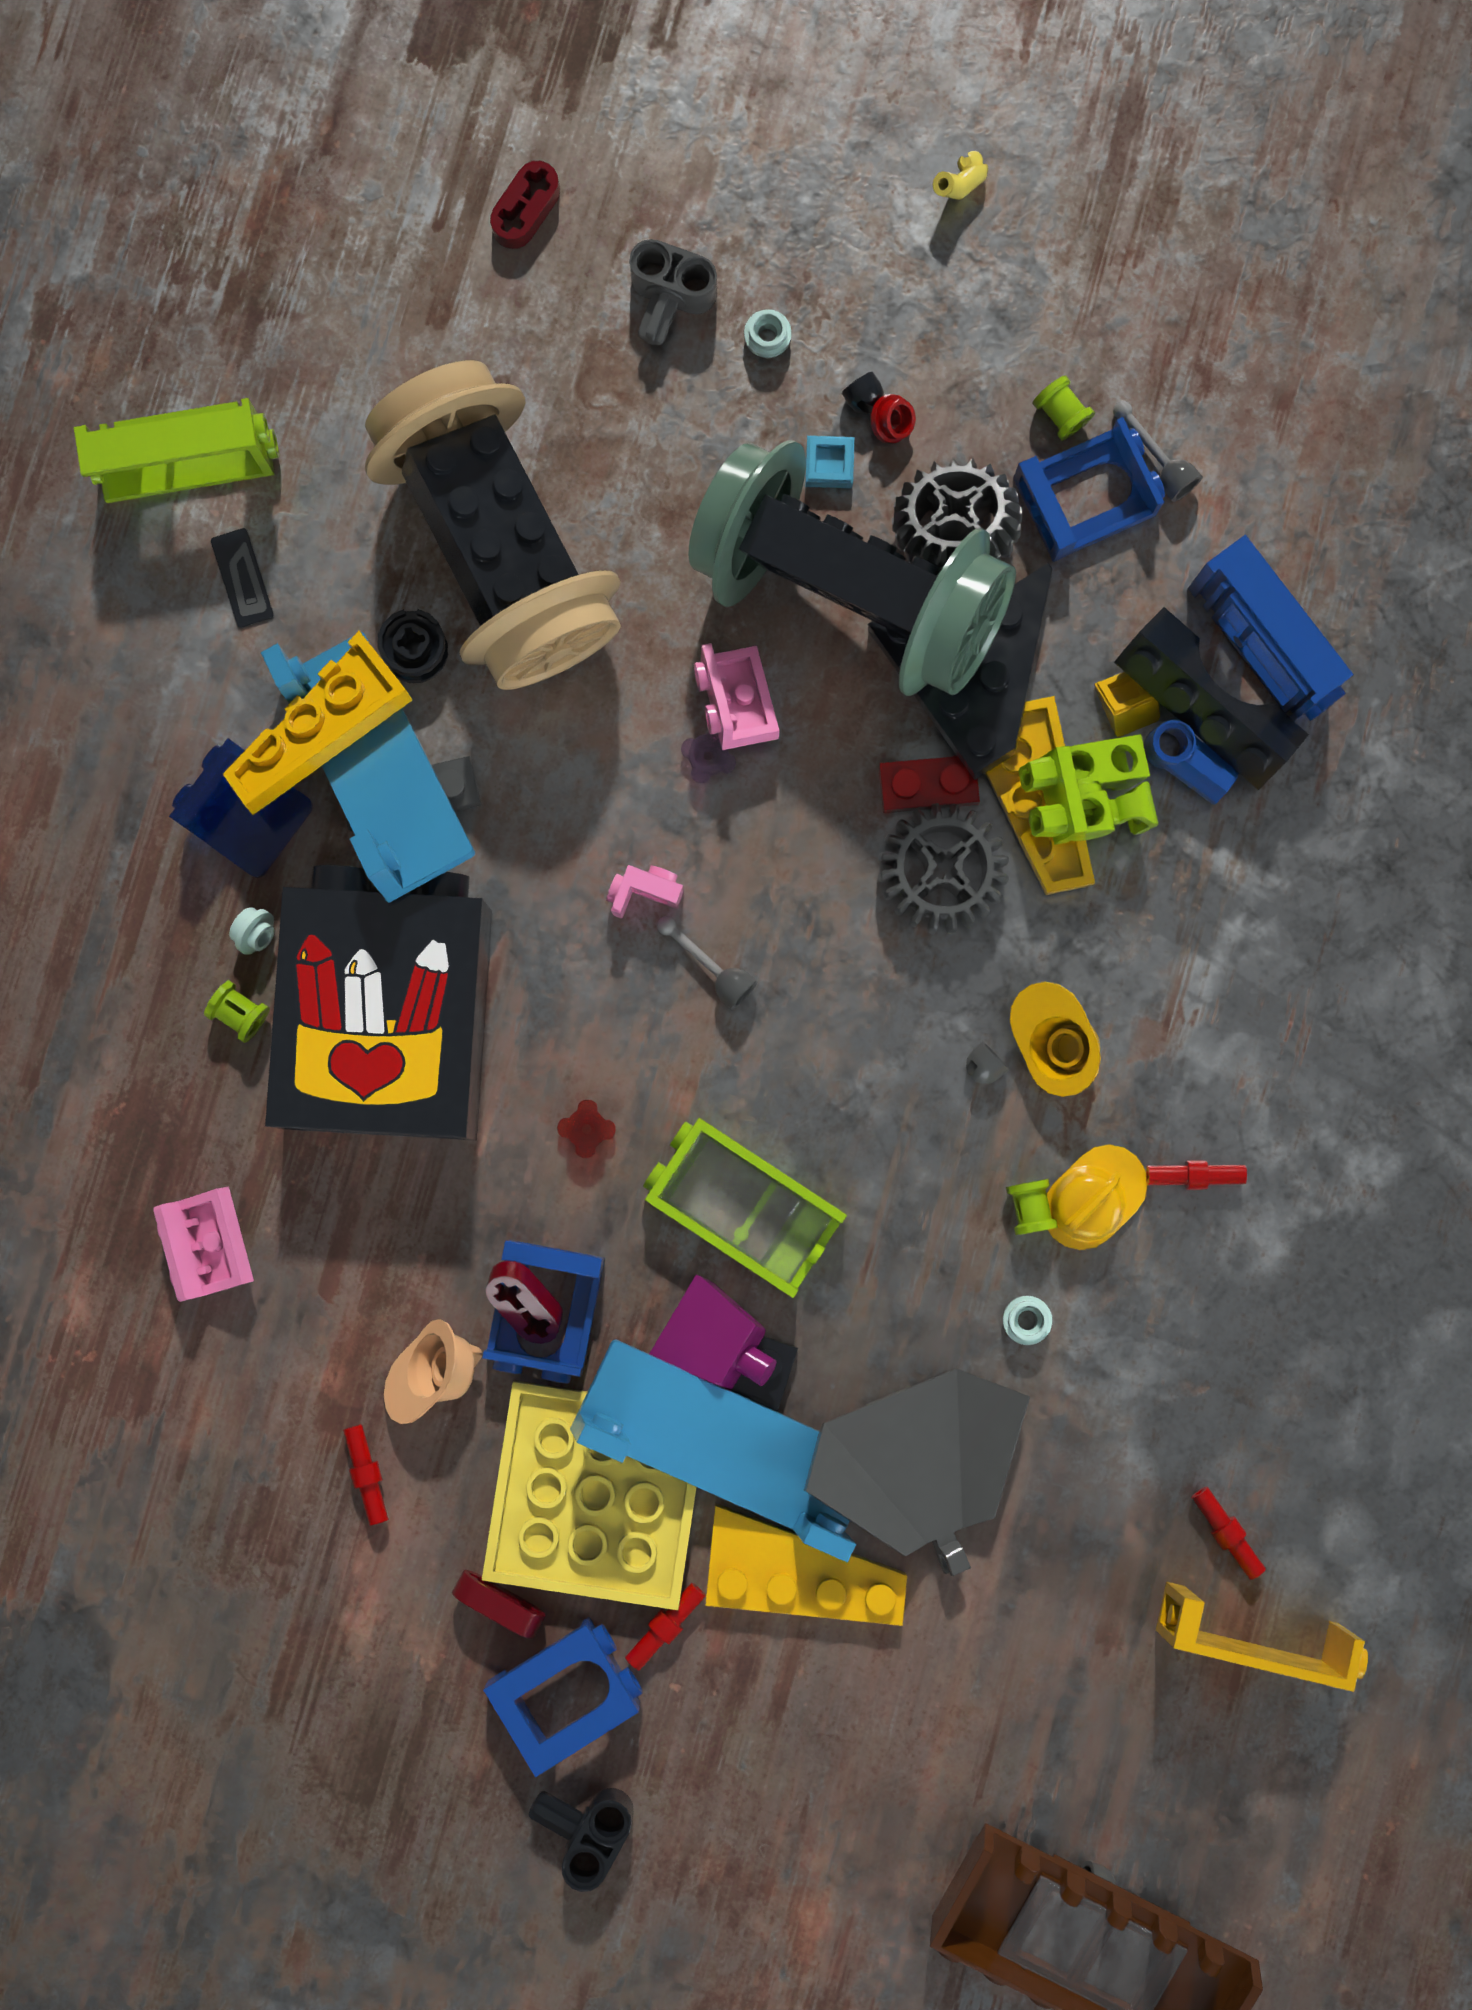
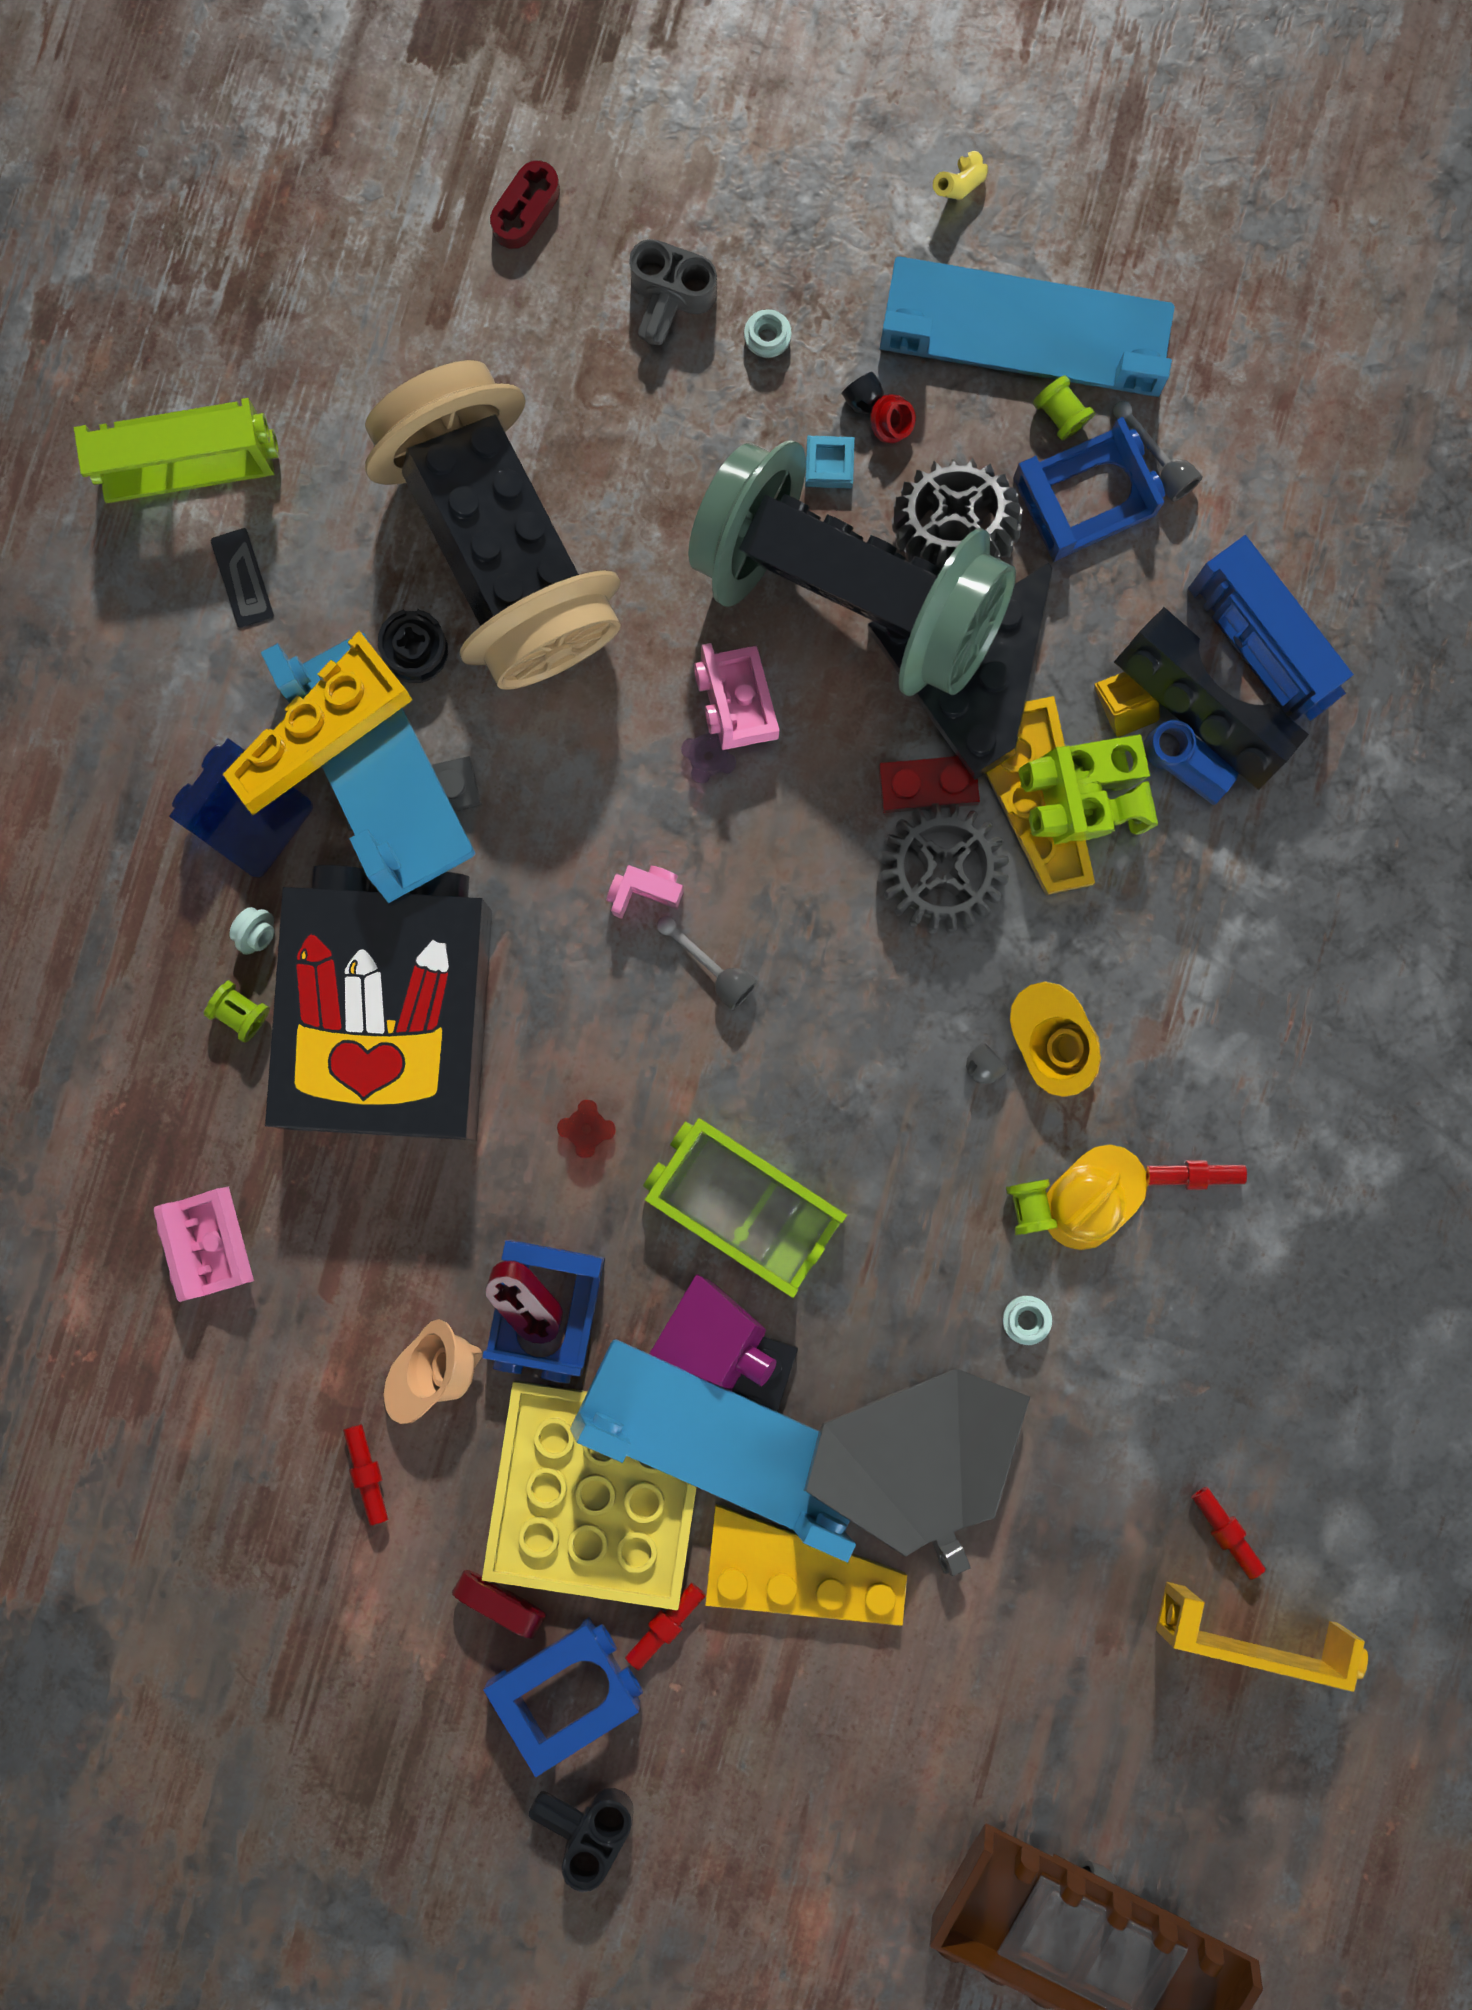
(1028, 326): none -> dark azure bracket

